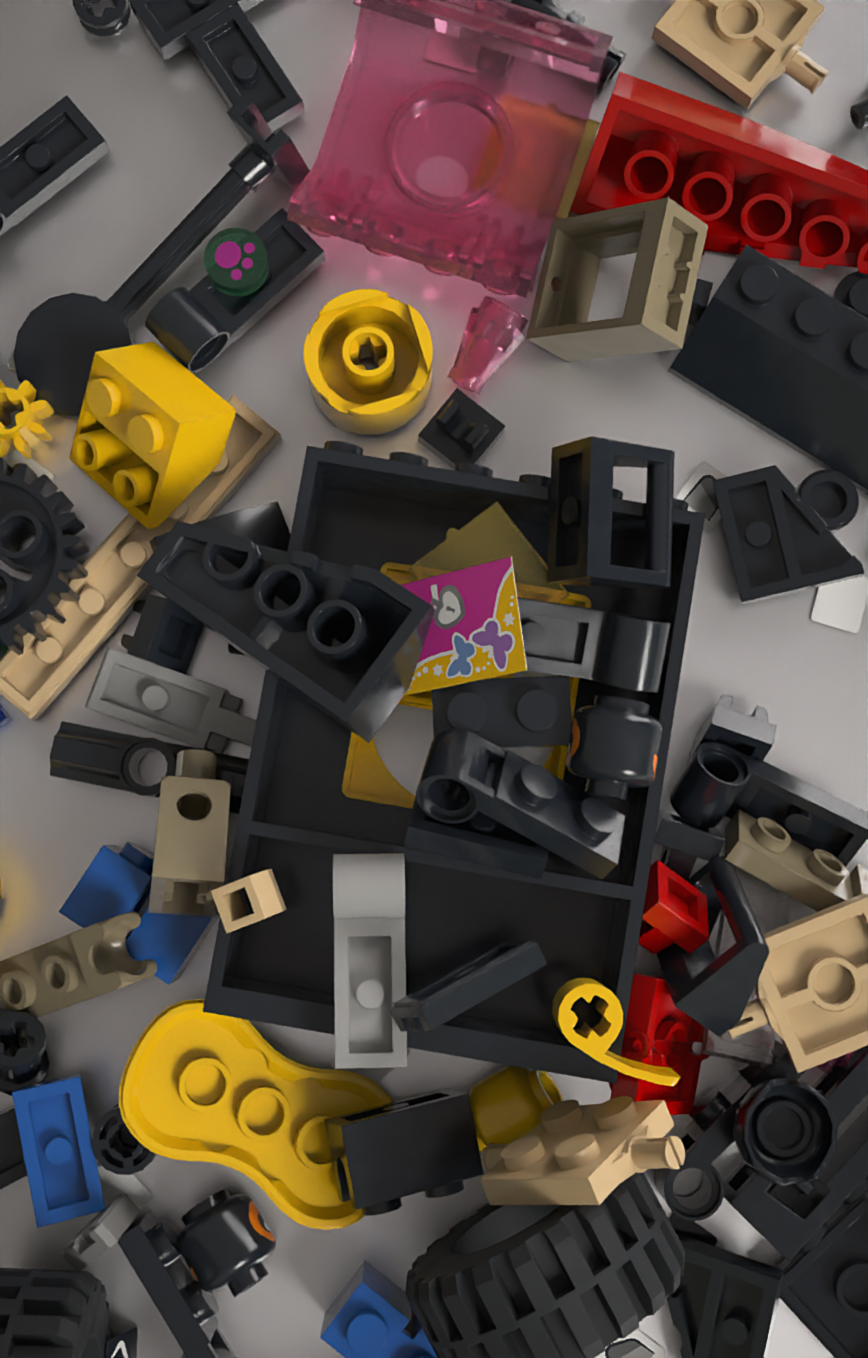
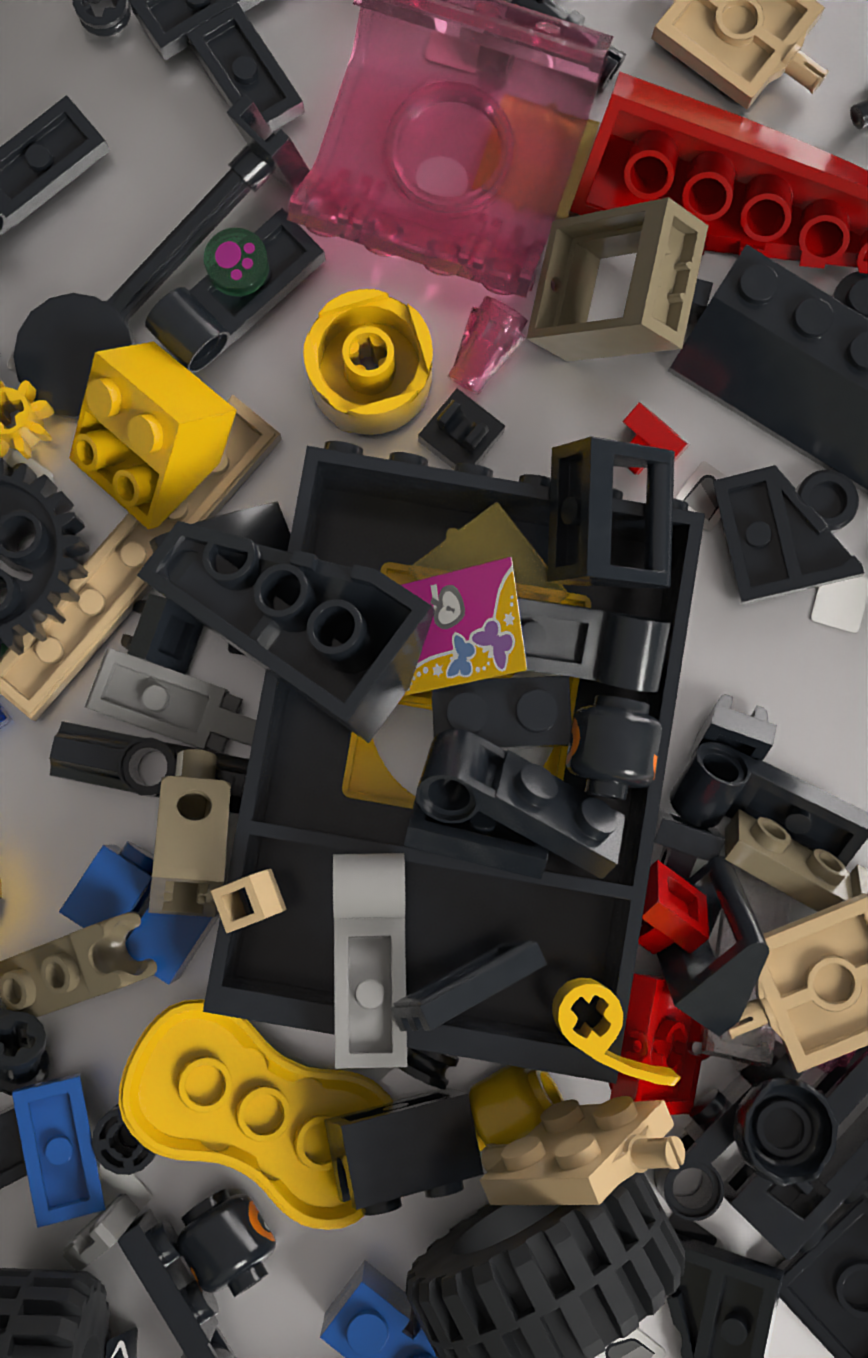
(429, 1066): none -> black bush
(653, 432): none -> red tile

